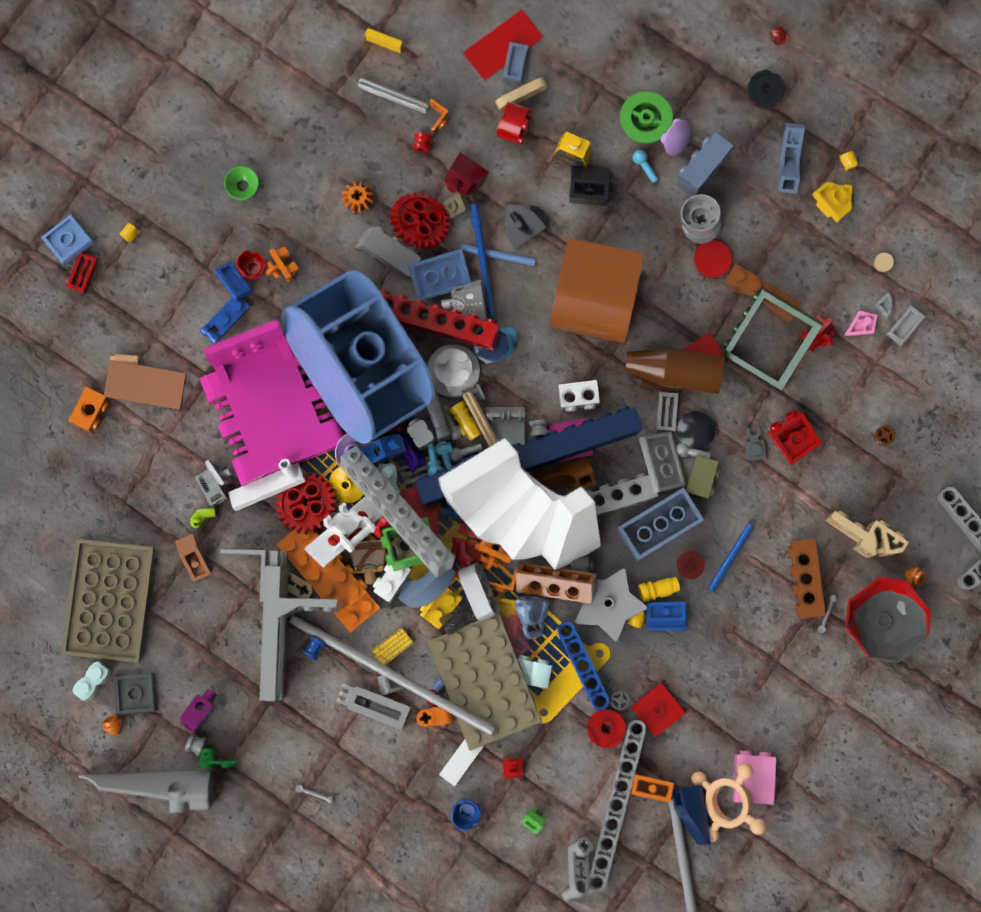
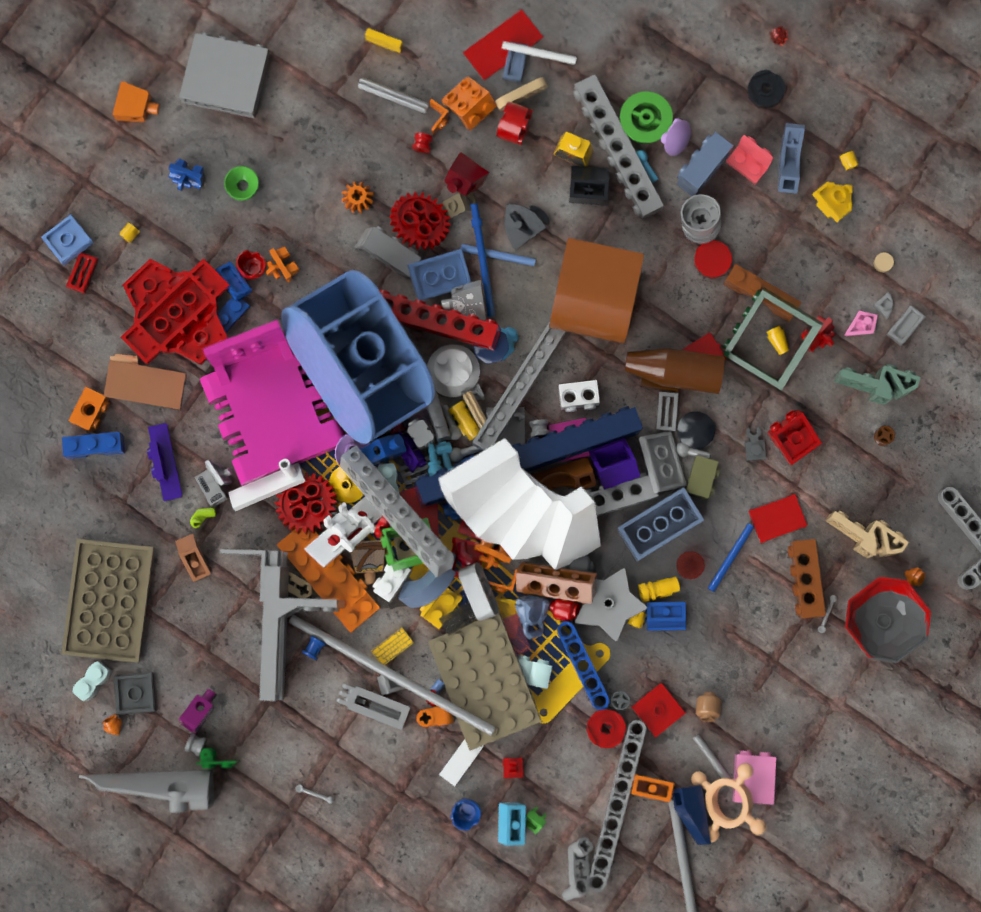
(91, 444): none -> blue arch
(133, 104): none -> orange torso
(164, 462): none -> dark purple bracket
(174, 311): none -> red plate
(186, 177): none -> blue hips
(224, 75): none -> light grey brick
(469, 102): none -> orange bracket
(511, 823): none -> medium azure brick
(518, 388): none -> light grey plate
(538, 52): none -> white bar
(564, 609): none -> red head
(592, 87): none -> light grey brick
(614, 463): none -> dark purple piece
(708, 707): none -> medium nougat head
(710, 756): none -> light grey bar
(750, 159): none -> coral bracket
(777, 518): none -> red piece
(778, 339): none -> yellow cone
(884, 386): none -> sand green piece

